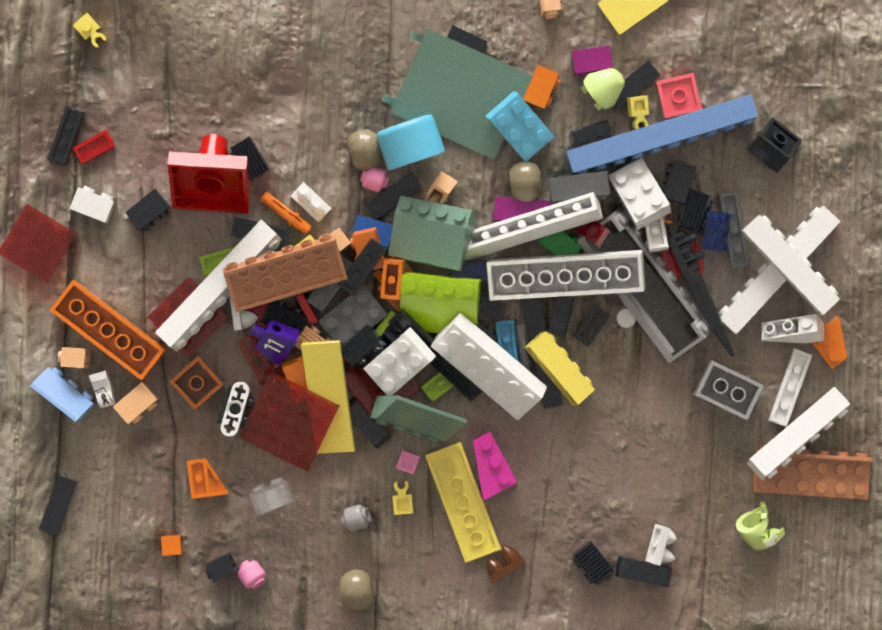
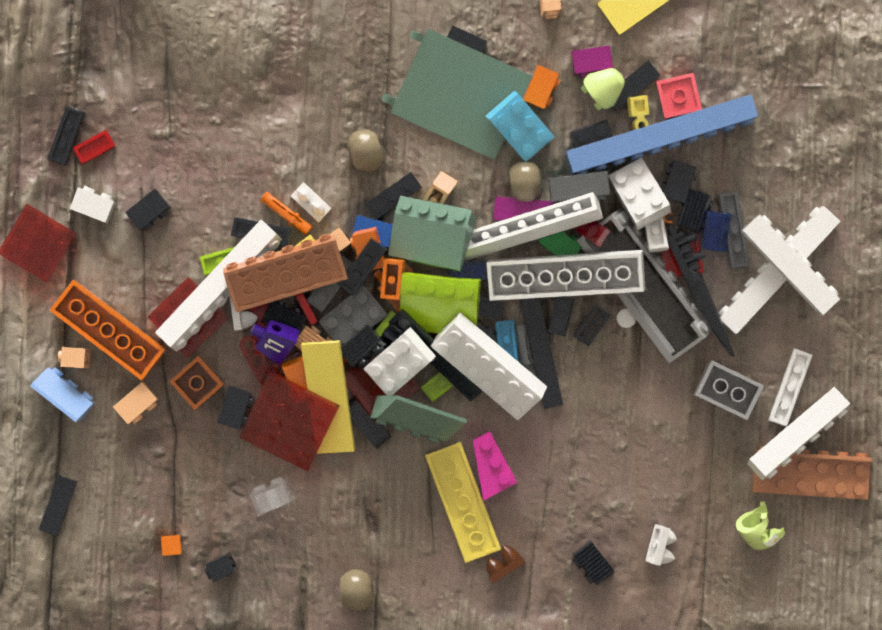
(88, 28): light yellow plate -> none
(103, 389): white leg -> none
(203, 479): orange wing -> none
(209, 178): red piece -> none
(225, 421): white beam -> none
(251, 574): bright pink head -> none
(256, 163): black brick -> none
(356, 518): light grey head -> none
(374, 179): bright pink head -> none
(402, 502): light yellow plate -> none
(407, 462): bright pink tile -> none
(410, 142): medium azure piece -> none
(559, 368): light yellow brick -> none
(643, 572): black beam -> none
(774, 145): black slope -> none
(794, 330): white slope -> none
(833, 346): orange wing -> none

